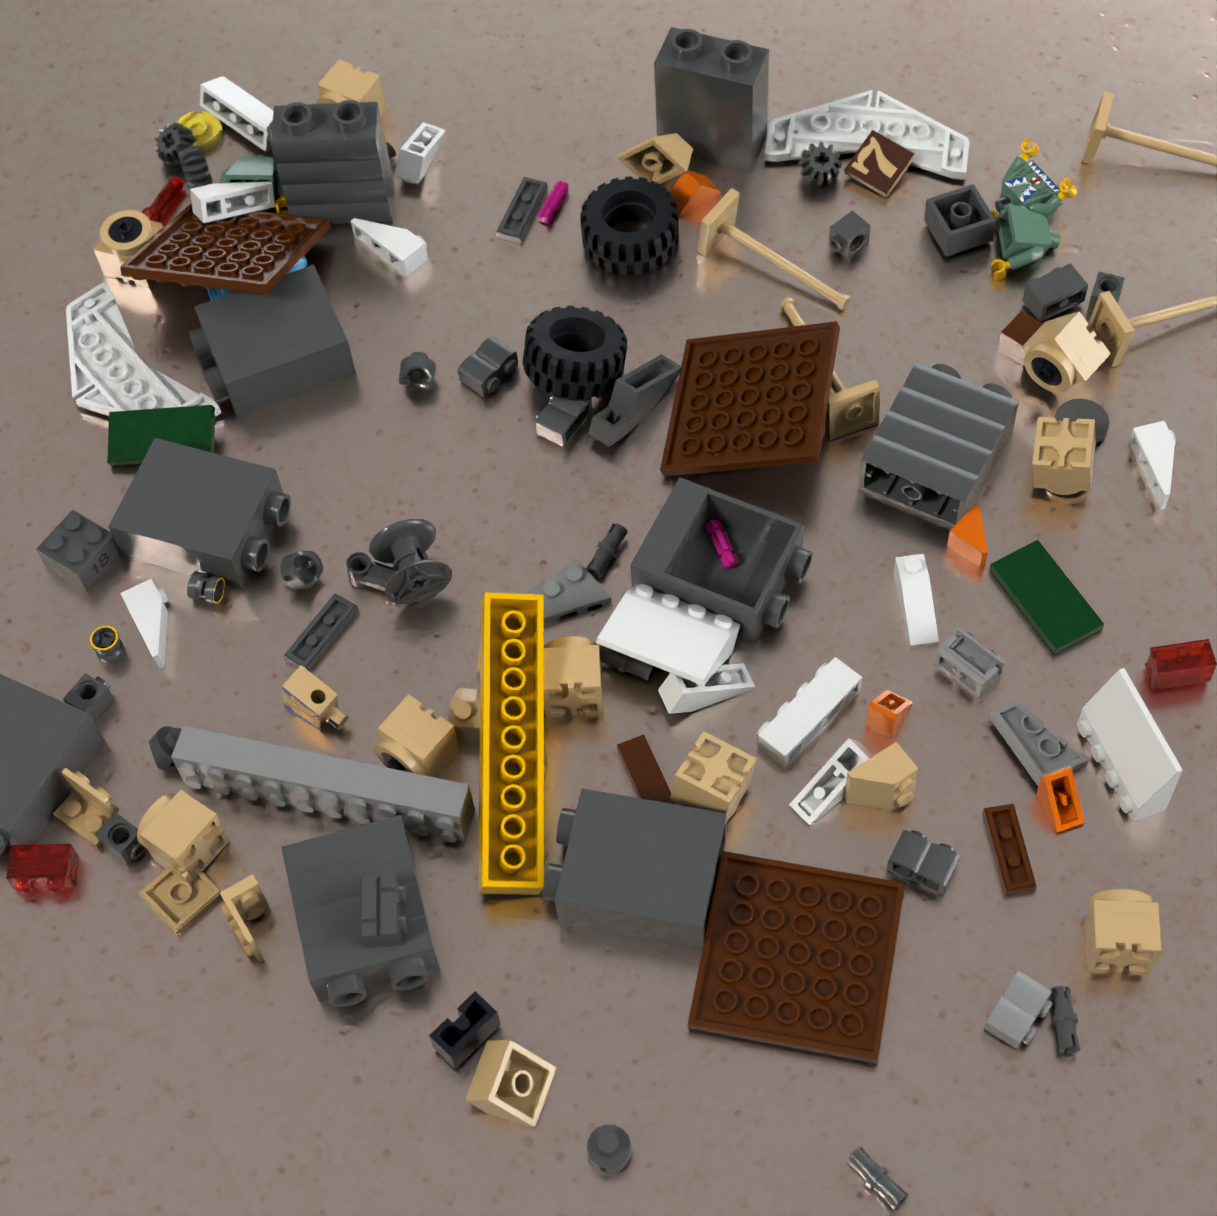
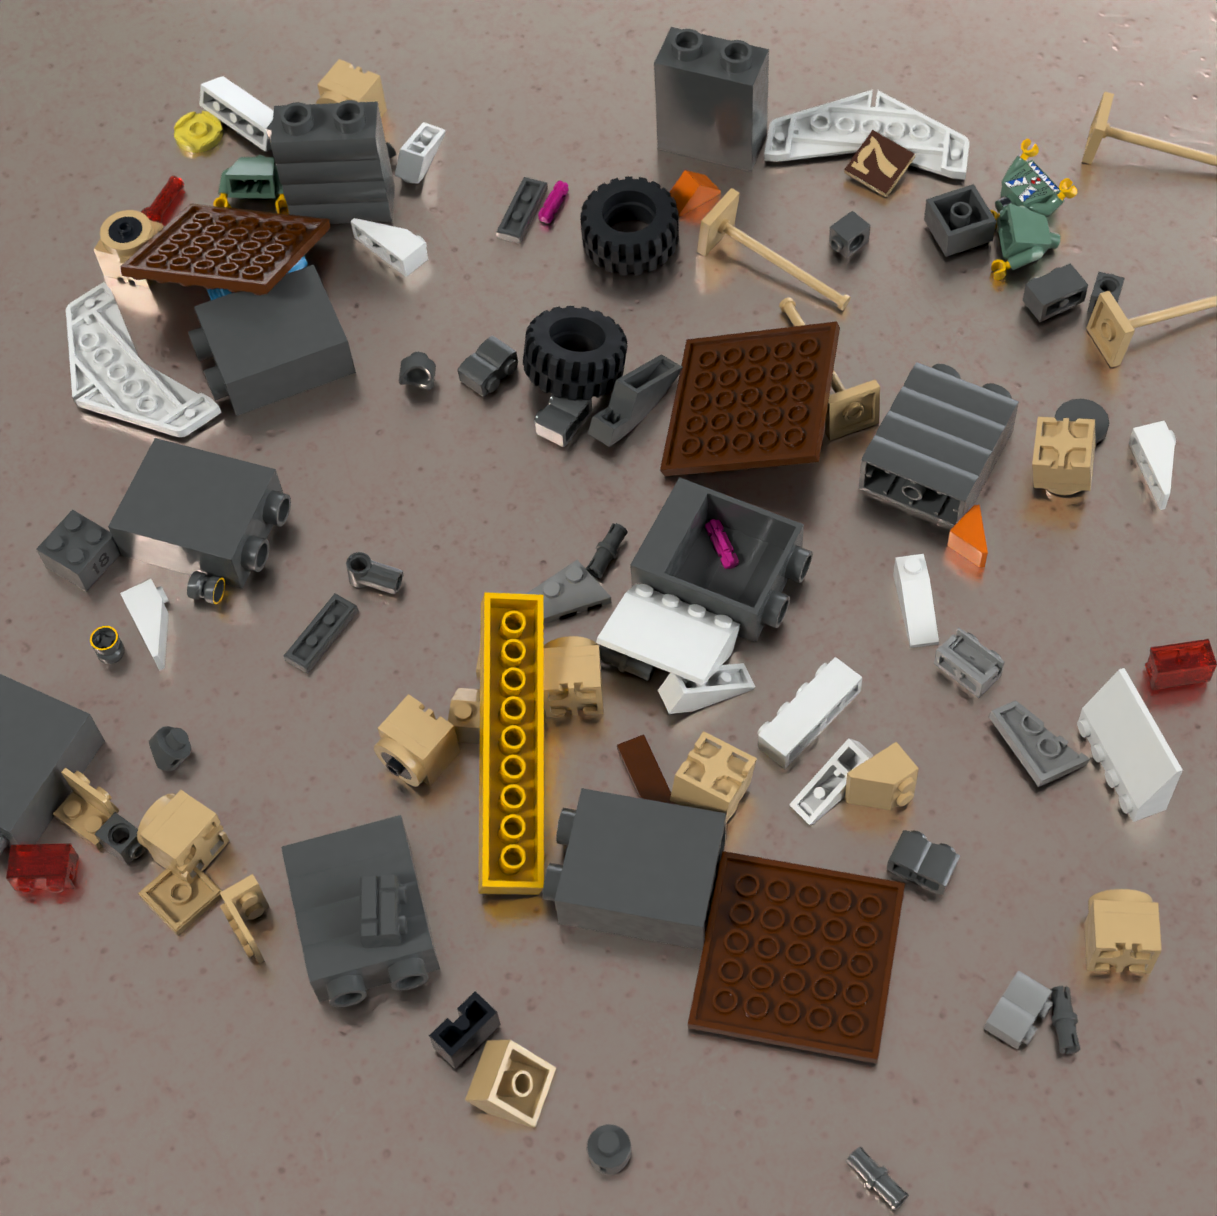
(85, 688): dark grey brick -> none
(134, 431): dark green tile -> none
(171, 141): dark grey gear -> none
(195, 167): dark grey gear -> none
(230, 199): white slope -> none
(297, 571): dark grey piece -> none
(312, 700): tan torso -> none
(323, 783): light grey brick -> none
(405, 548): dark grey piece -> none
(658, 158): tan slope -> none
(828, 158): dark grey gear -> none
(887, 713): orange slope -> none
(1009, 849): reddish brown tile -> none
(1016, 335): reddish brown piece -> none
(1046, 596): dark green tile -> none
(1060, 799): orange slope -> none
(1063, 353): tan piece -> none

